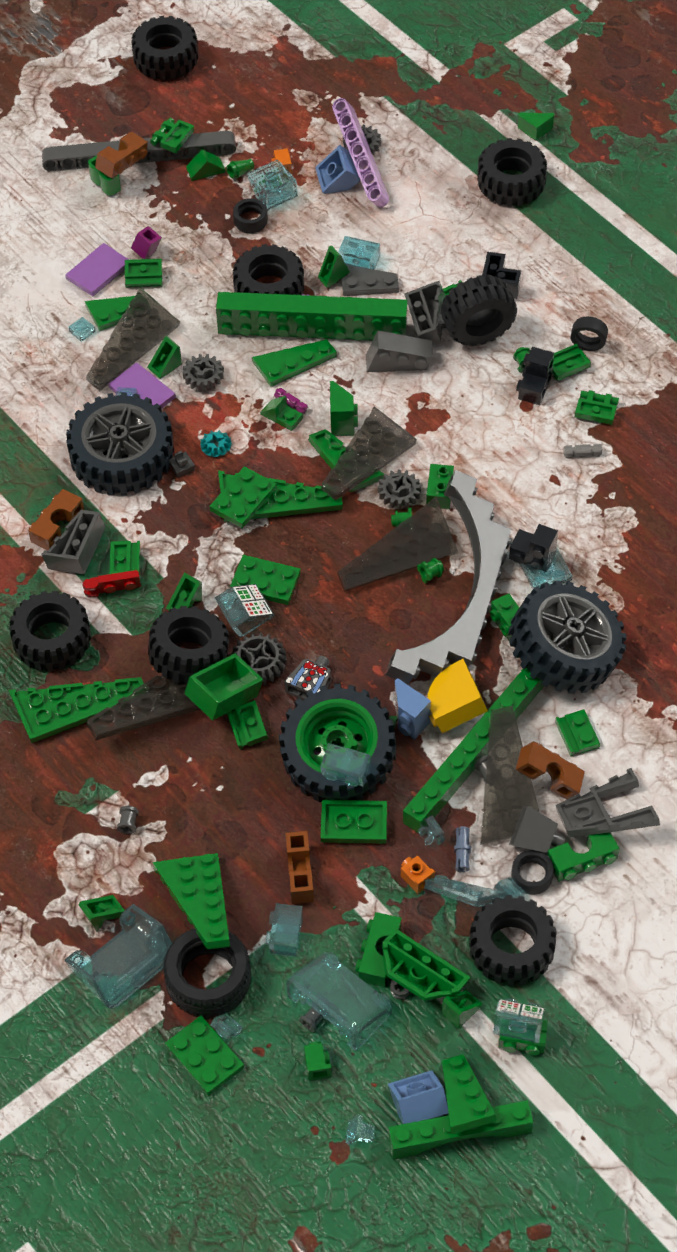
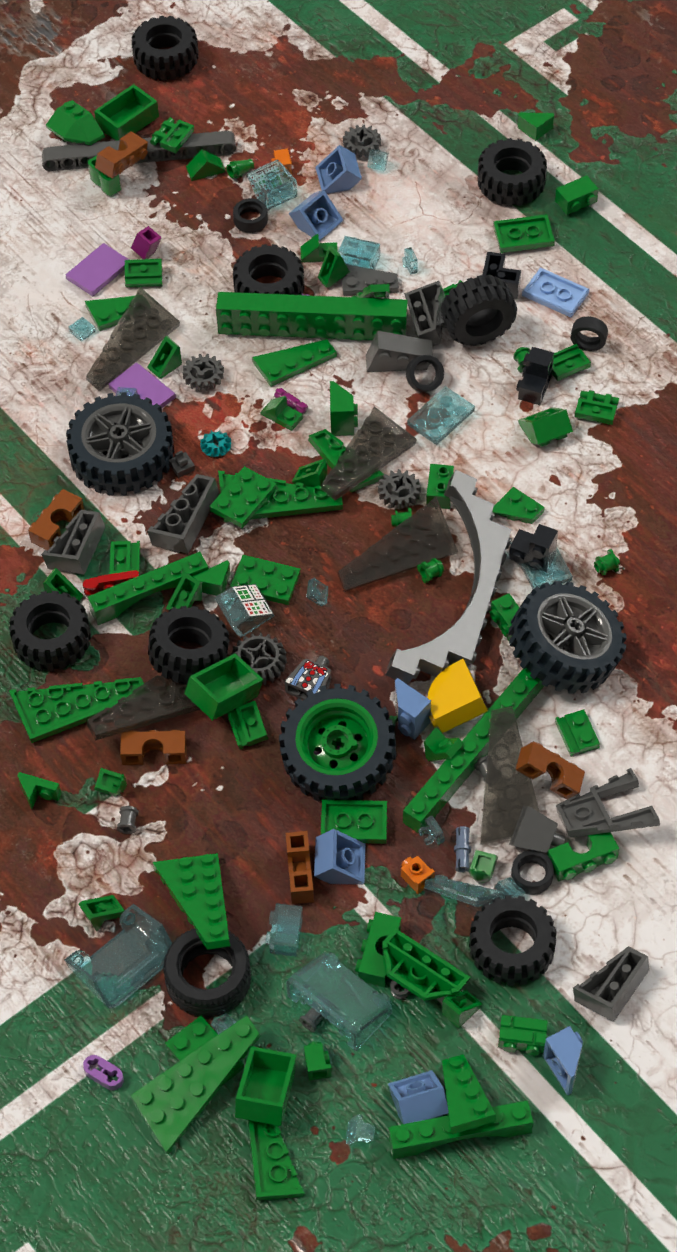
(35, 786): none -> green slope
(58, 582): none -> green slope
(75, 124): none -> green wedge
(106, 1068): none -> medium lavender beam
(110, 782): none -> green plate
(113, 601): none -> green arch
(126, 112): none -> green piece
(136, 744): none -> dark orange arch
(185, 518): none -> dark grey wedge
(187, 1087): none -> green wing
(215, 578): none -> green slope
(265, 1086): none -> green piece
(271, 1164): none -> green wing
(312, 474): none -> green slope
(314, 251): none -> green slope
(316, 215): none -> medium blue slope
(317, 592): none -> clear light blue plate
(339, 858): none -> medium blue slope
(345, 765): clear light blue brick -> none
(363, 159): lavender beam -> none
(375, 291): none -> green wing
(377, 159): none -> clear light blue plate
(410, 261): none -> clear light blue plate
(439, 375): none -> black tyre
(439, 747): none -> green slope
(441, 415): none -> clear light blue plate
(482, 866): none -> green plate
(518, 507): none -> green wing
(519, 1020): clear light blue slope -> none
(523, 233): none -> green plate
(546, 426): none -> green slope
(555, 292): none -> light blue tile
(563, 1056): none -> medium blue slope
(576, 195): none -> green brick
(582, 450): light grey axle -> none
(607, 563): none -> green brick
(614, 984): none -> dark grey wedge

